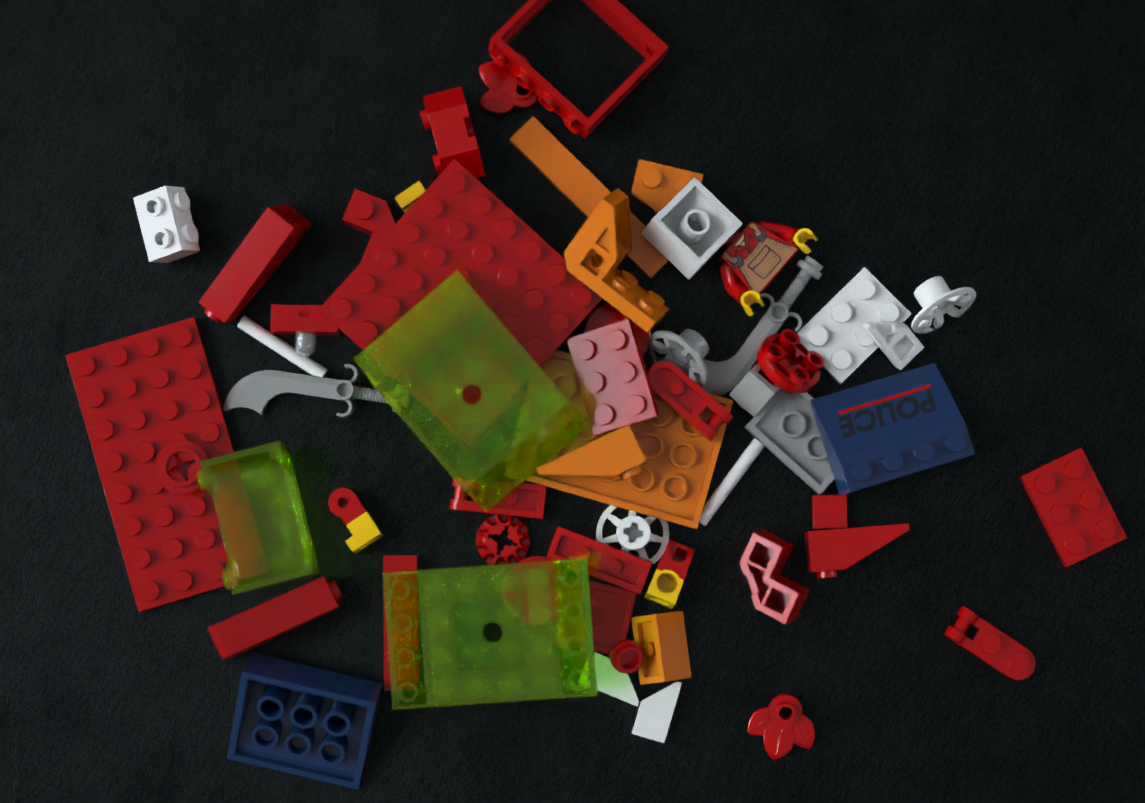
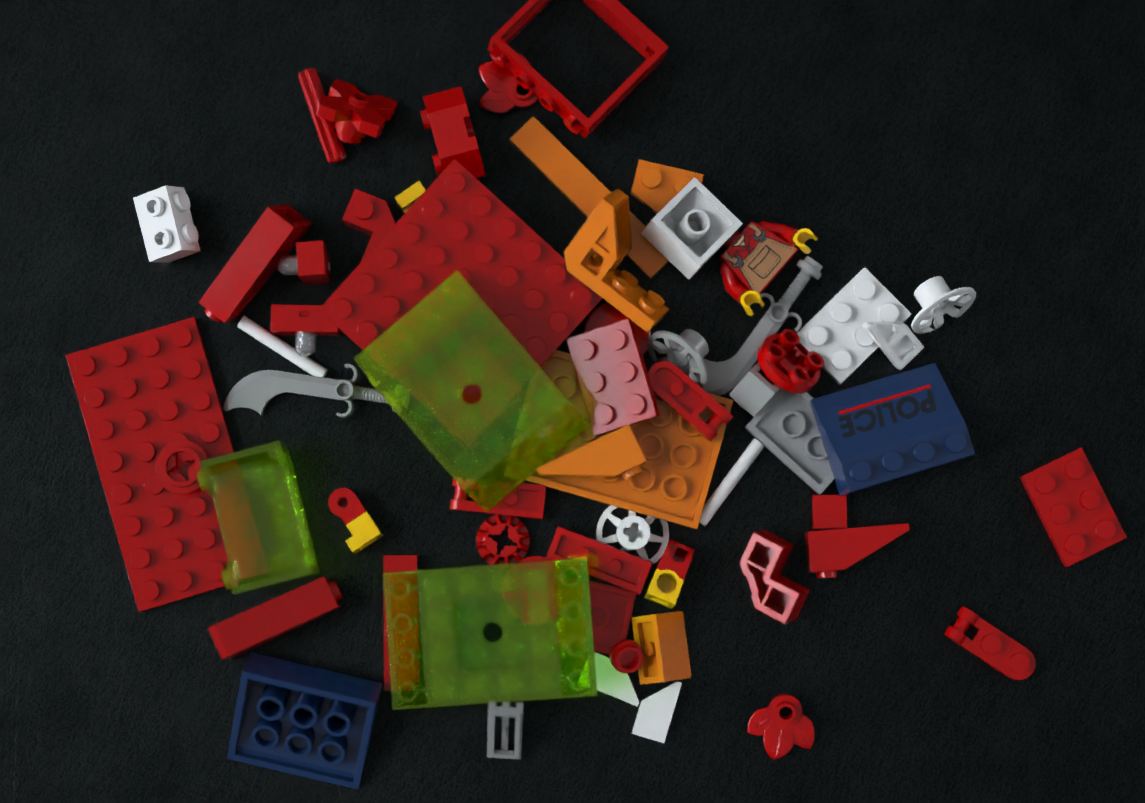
(310, 263): none -> red piece
(326, 129): none -> red axle
(355, 112): none -> red plant
(506, 712): none -> light grey tile

